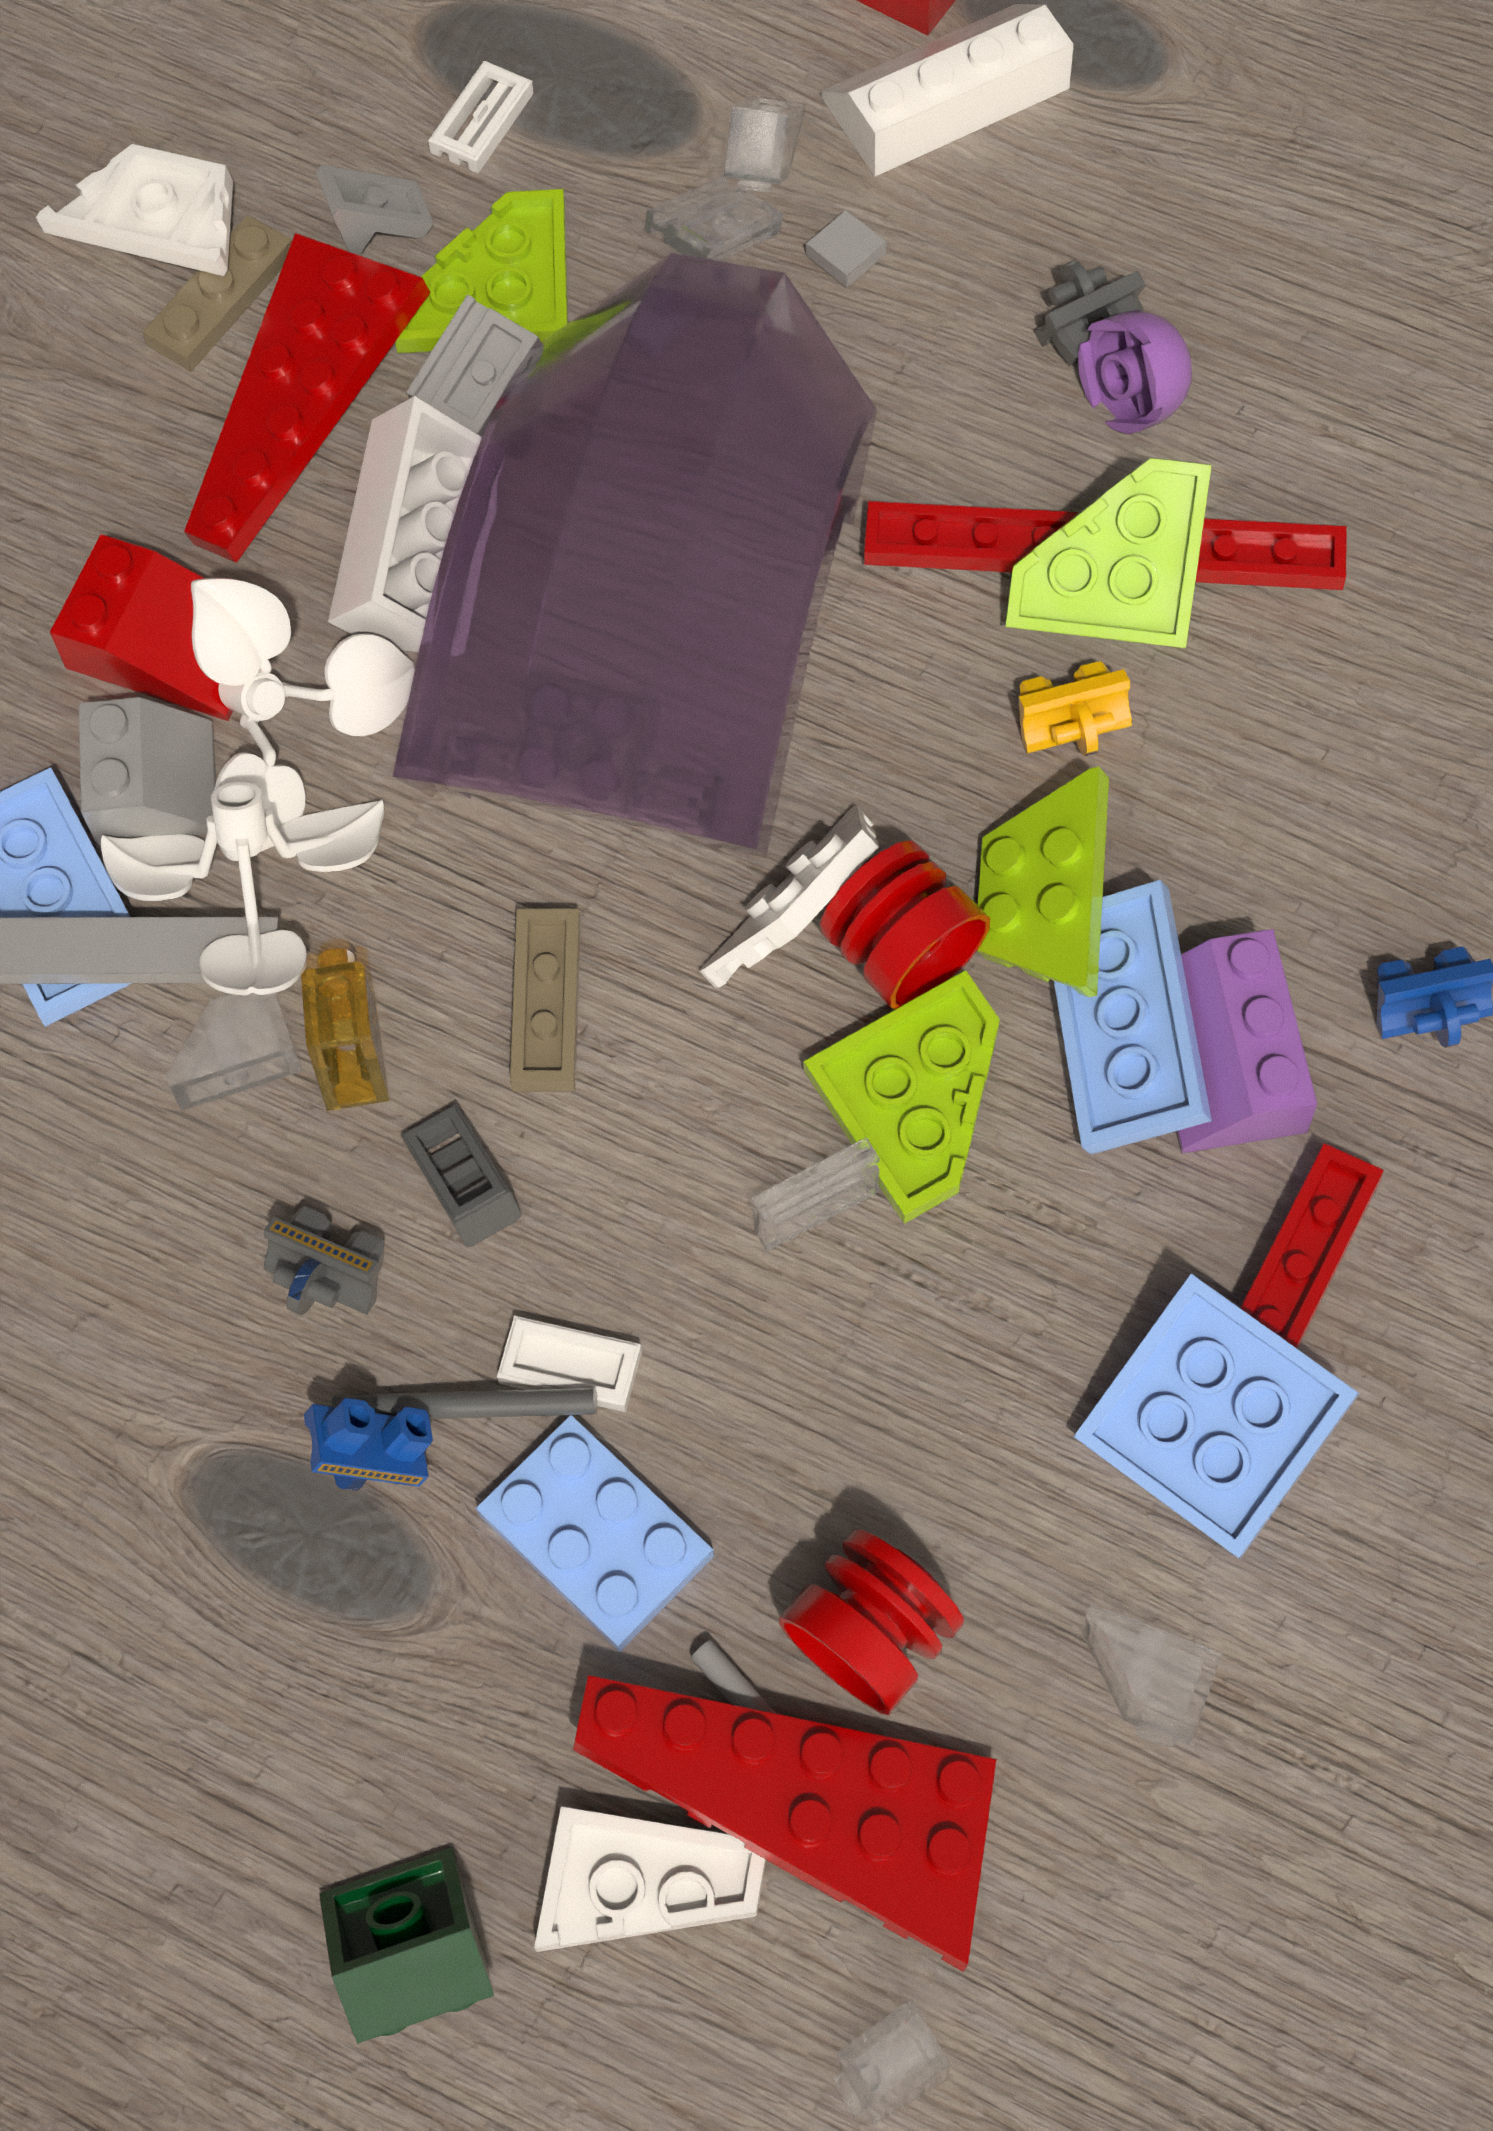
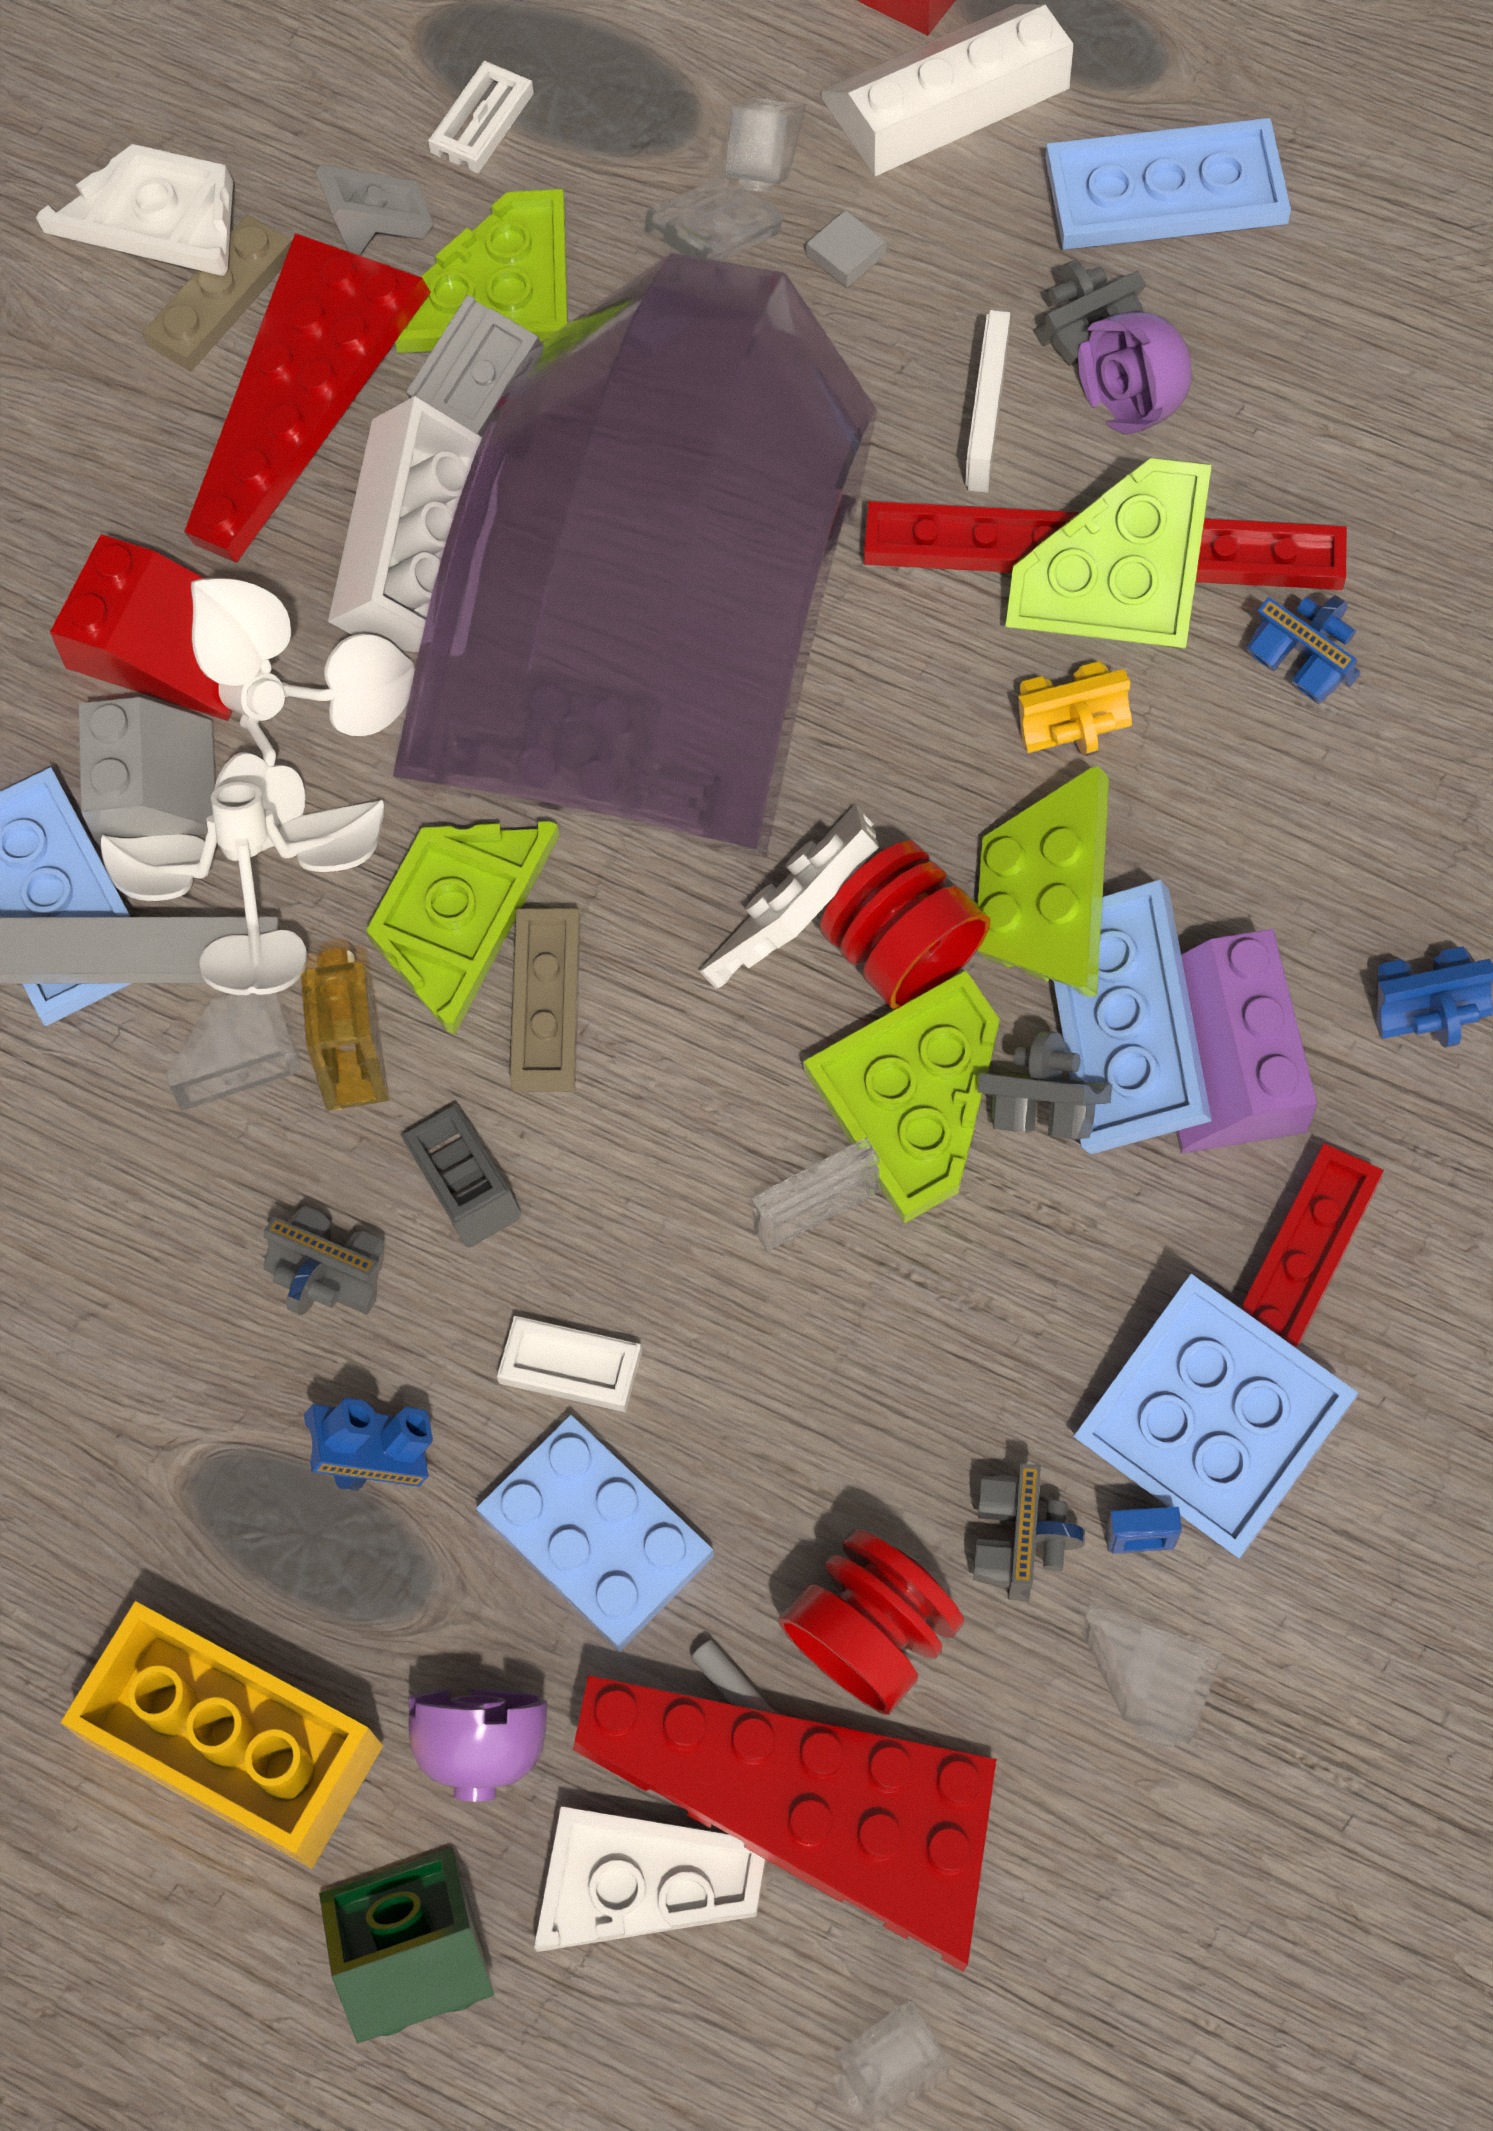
(223, 1734): none -> yellow brick
(456, 908): none -> lime wing
(476, 1738): none -> medium lavender cylinder
(485, 1403): dark grey bar -> none
(987, 401): none -> white tile
(1013, 1562): none -> dark grey hips
(1017, 1093): none -> dark grey hips
(1143, 1530): none -> blue tile
(1167, 183): none -> light blue plate
(1326, 661): none -> blue hips

